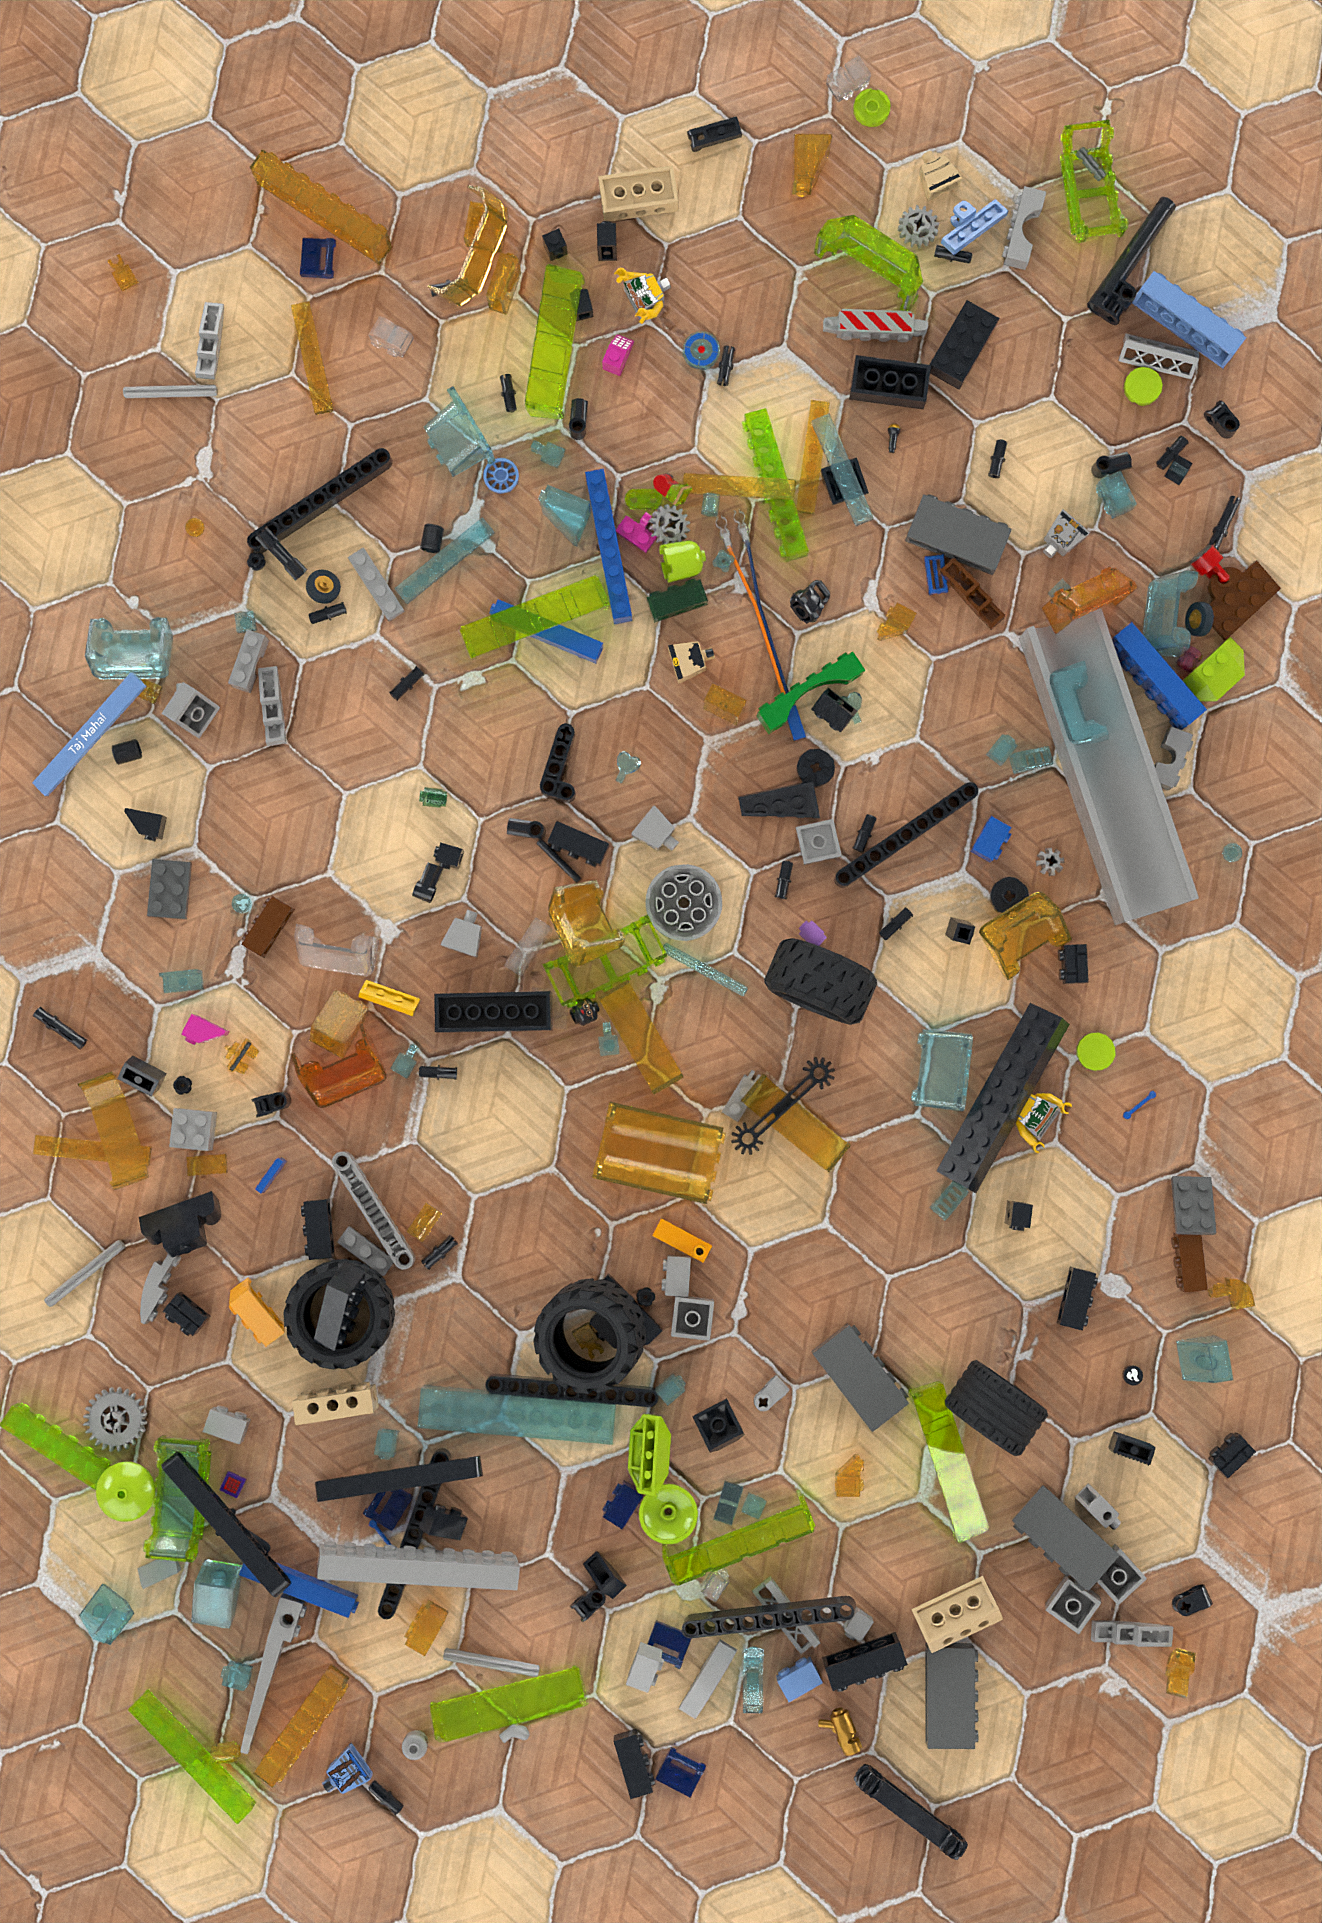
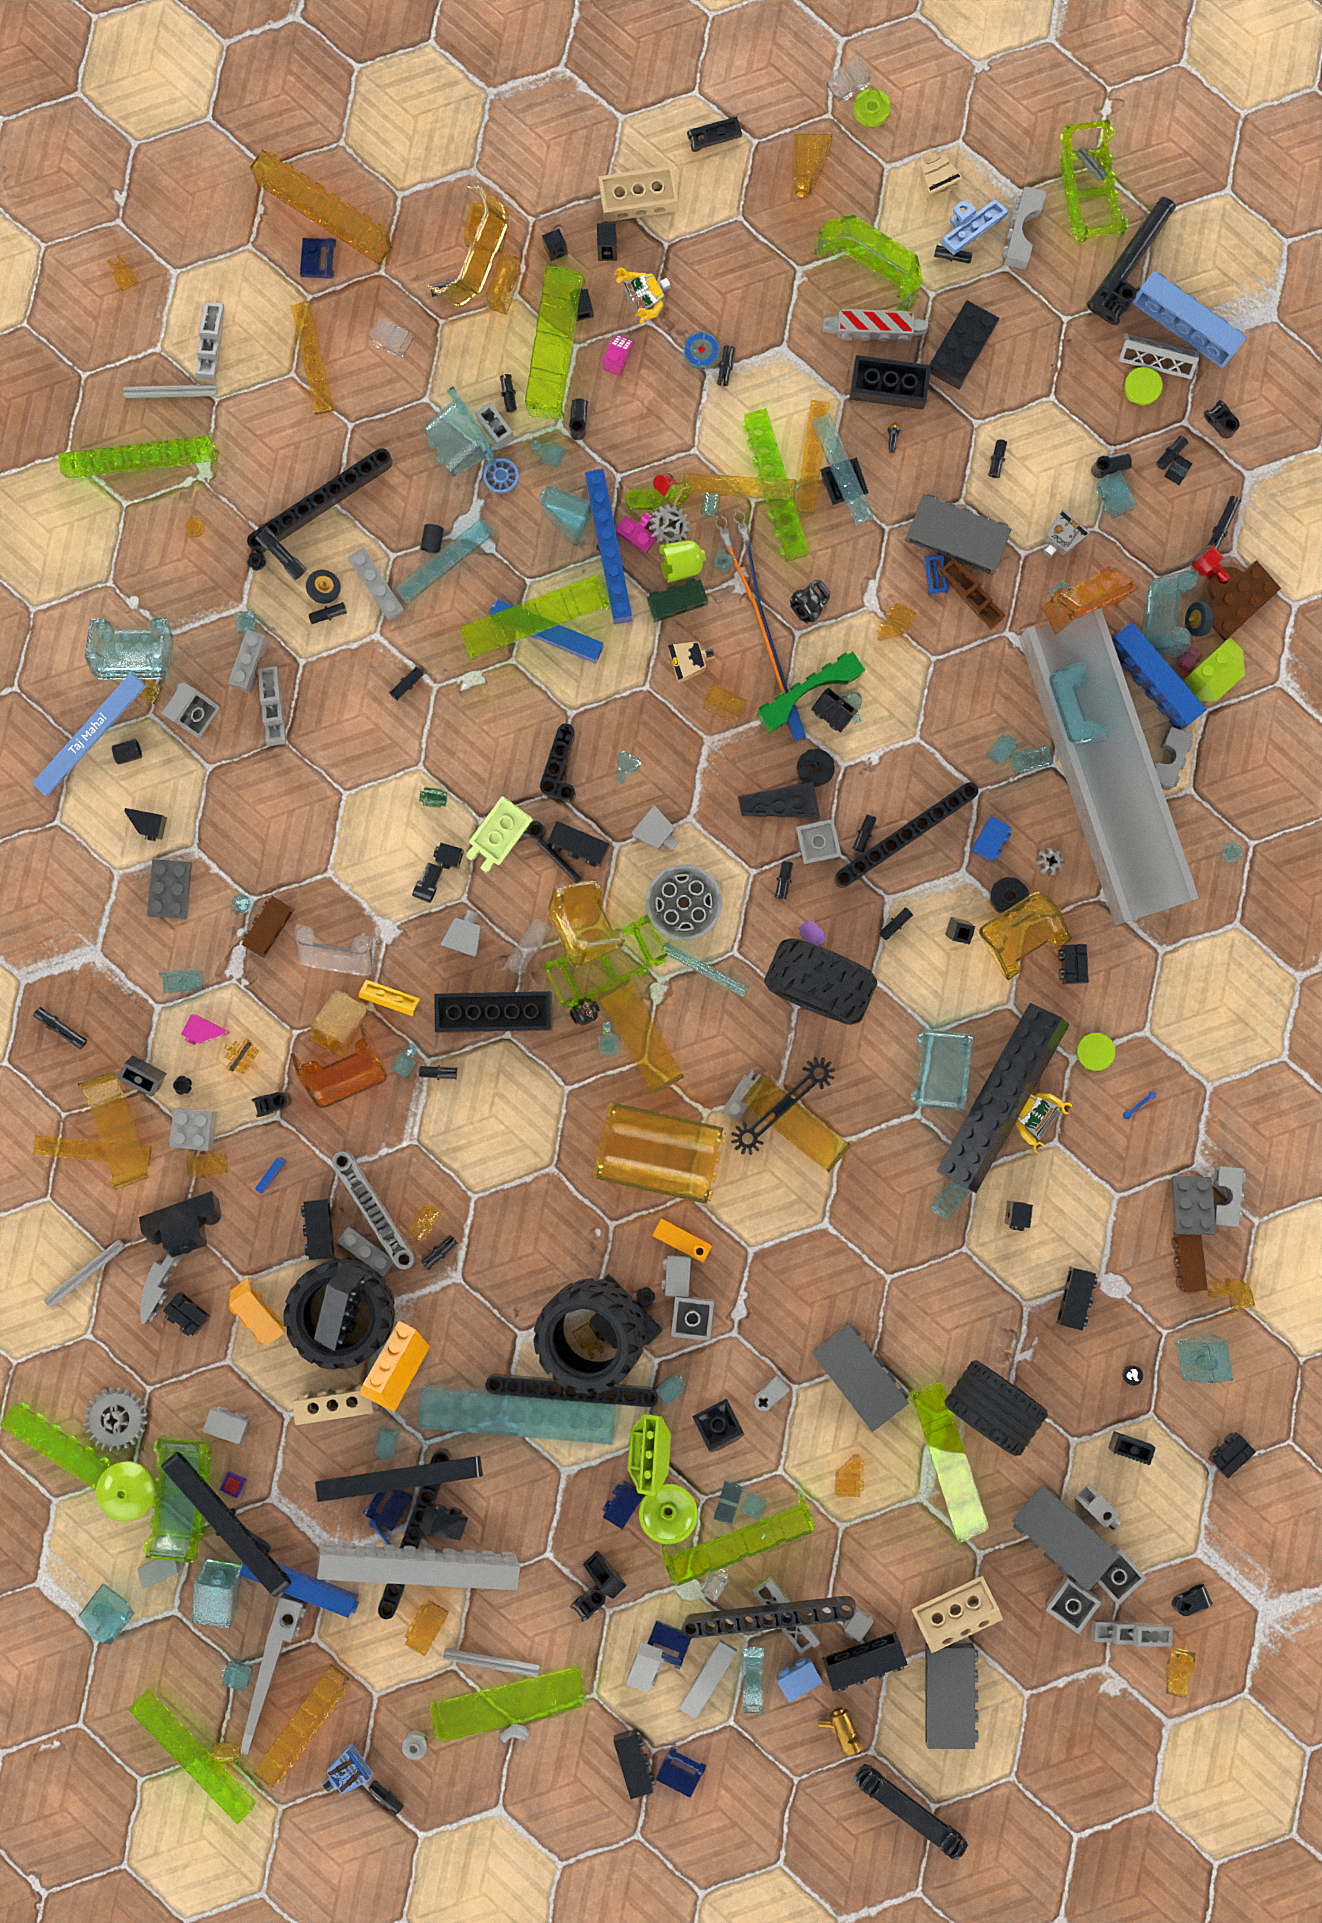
(137, 457): none -> clear neon green brick
(395, 1367): none -> light orange slope
(494, 426): none -> light grey brick
(498, 833): none -> yellowish green tile
(926, 229): light grey gear -> none
(1232, 1180): none -> light grey arch

